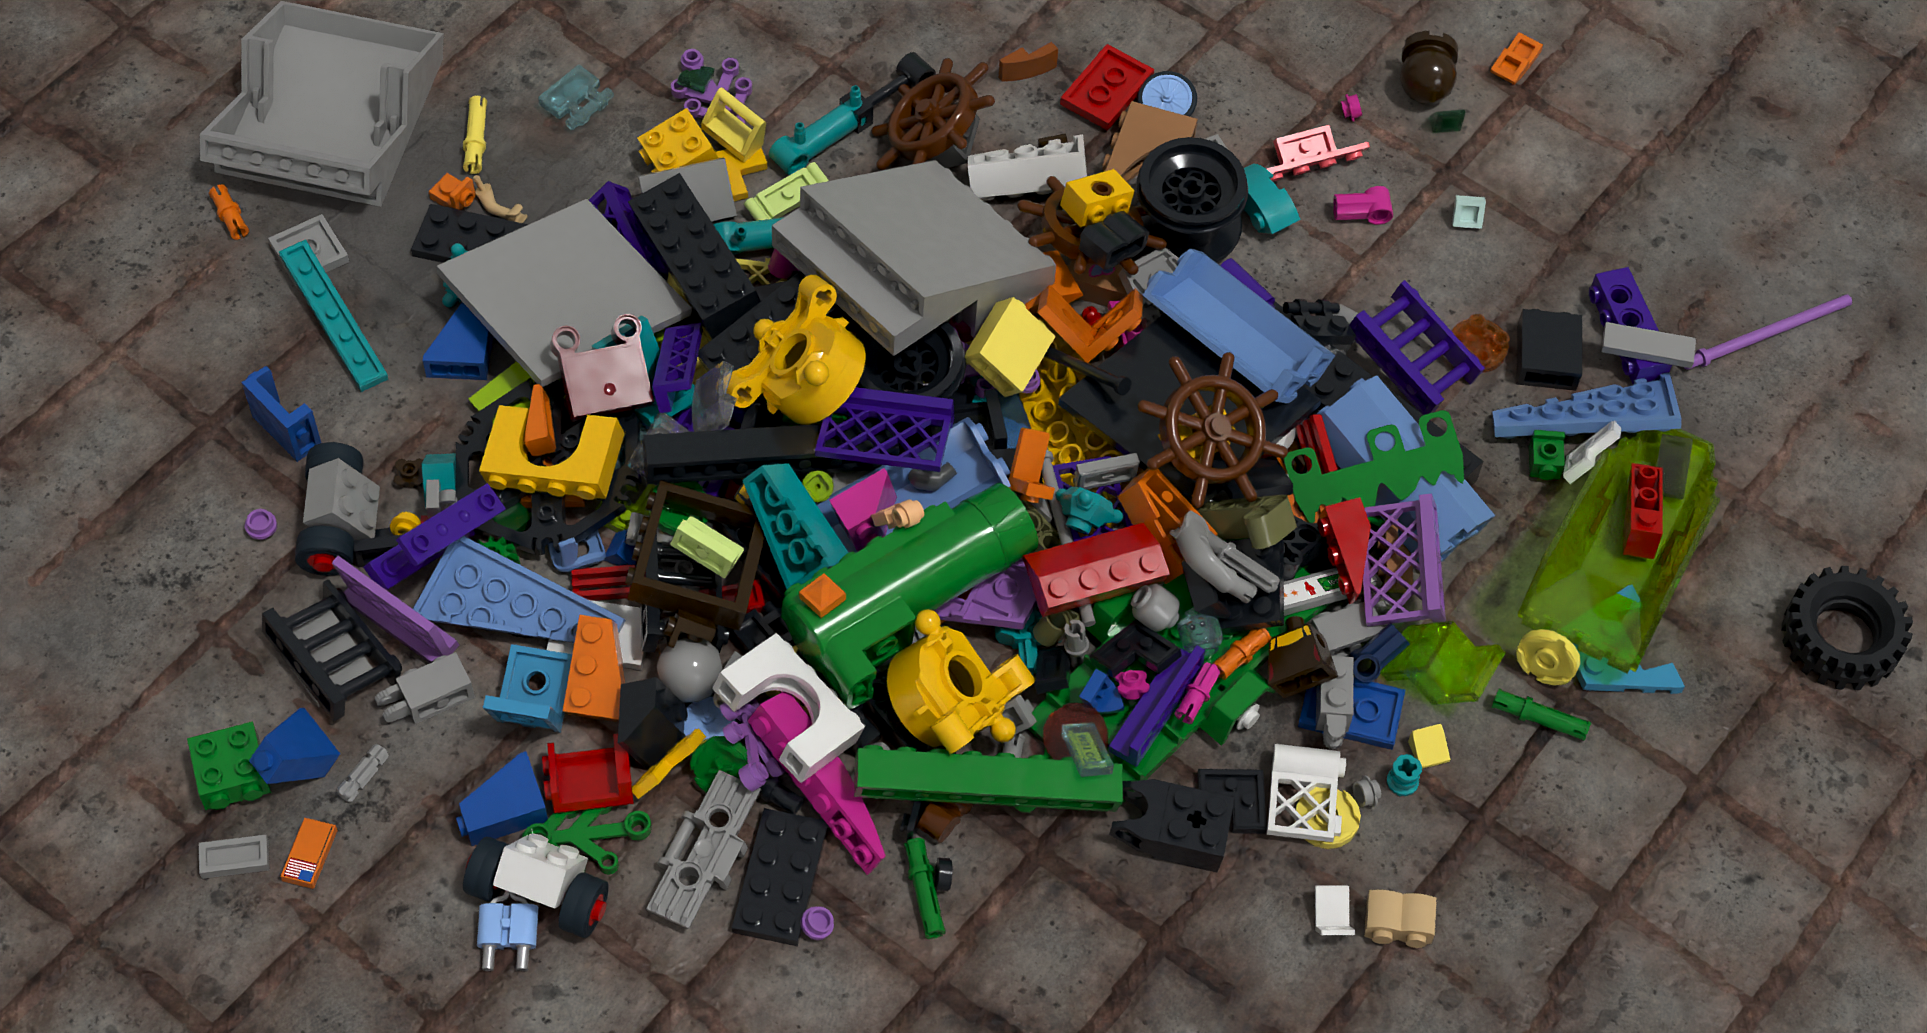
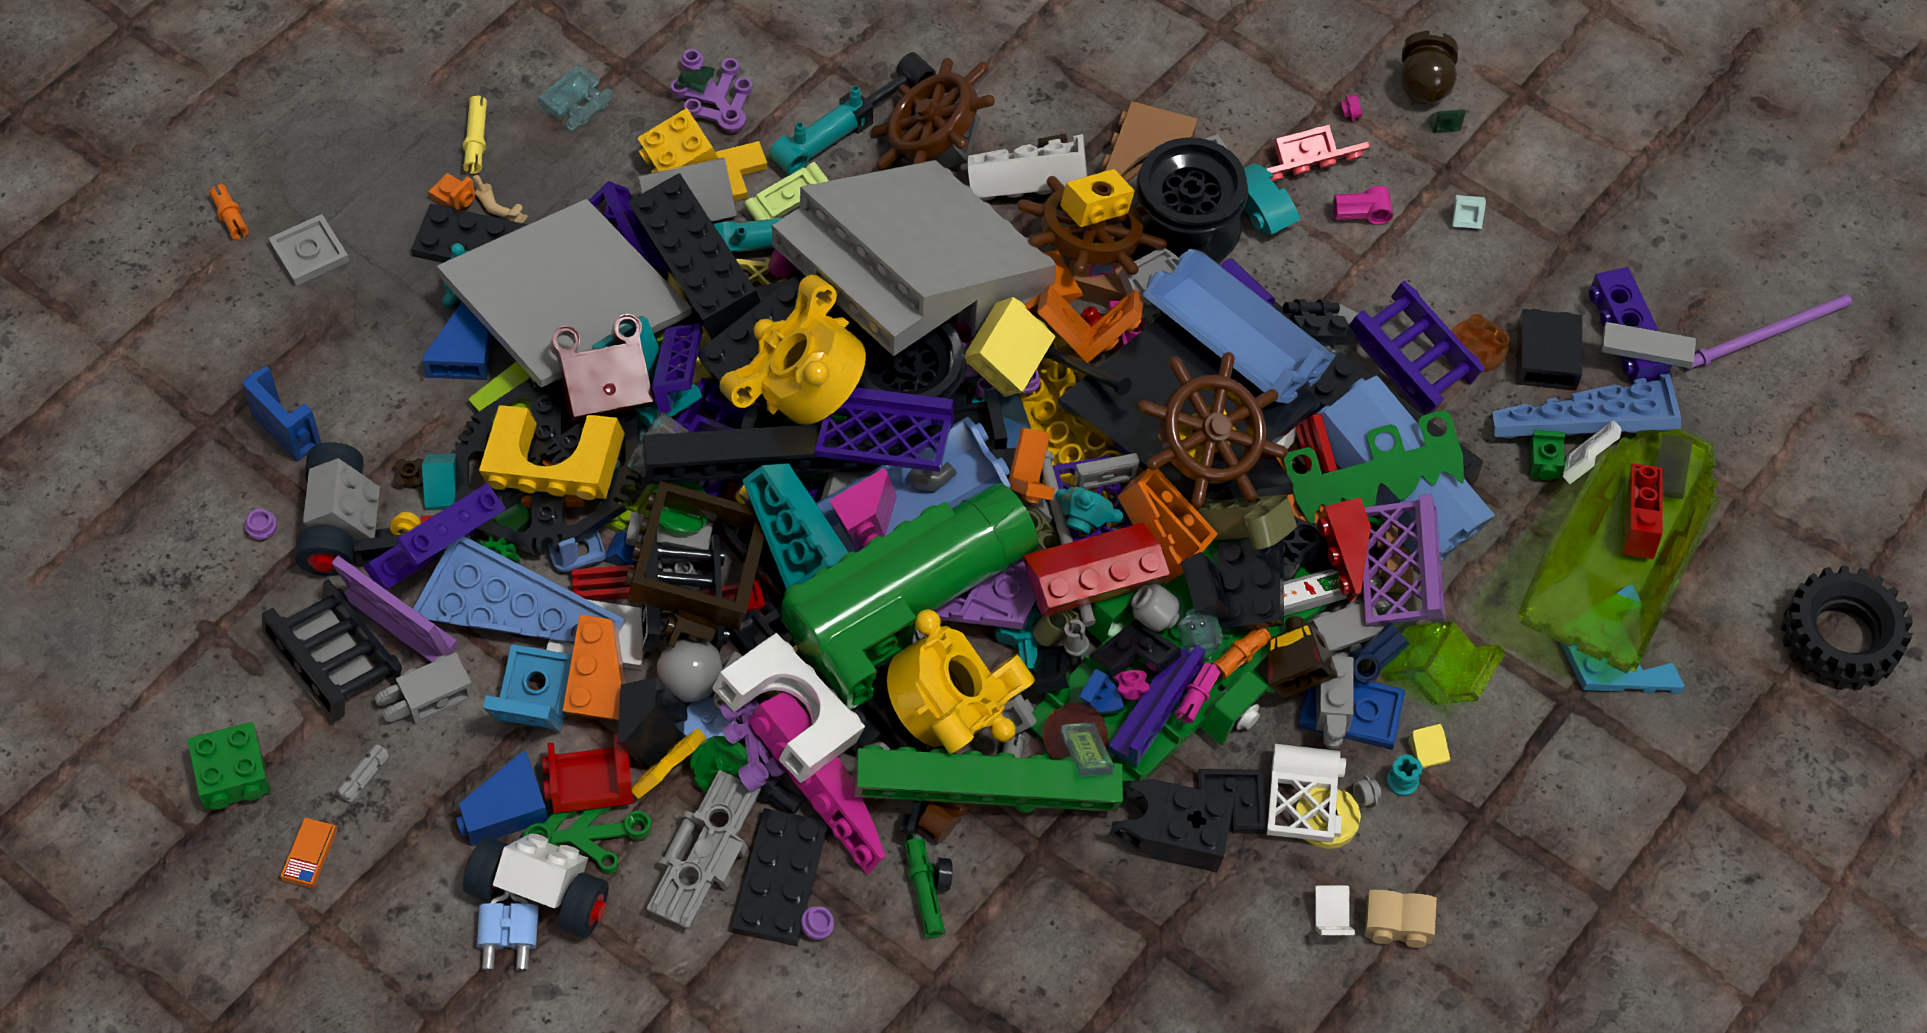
(234, 856): light grey tile -> none
(294, 751): blue slope -> none
(324, 102): light grey panel -> none
(333, 315): teal tile -> none
(438, 499): light grey tile -> none
(539, 428): orange slope -> none
(706, 546): yellowish green panel -> none
(710, 402): clear slope -> none
(730, 130): light yellow tile -> none
(819, 485): lime tile -> none
(822, 595): orange tile -> none
(901, 514): light nougat plate -> none
(1021, 65): dark orange slope -> none
(1106, 87): red plate -> none
(1113, 240): black brick -> none
(1169, 92): light blue wheel -> none
(1198, 554): light grey piece -> none
(1243, 564): light grey axle -> none
(1517, 58): orange slope -> none
(1540, 714): green pin -> none
(1548, 657): light yellow tile -> none

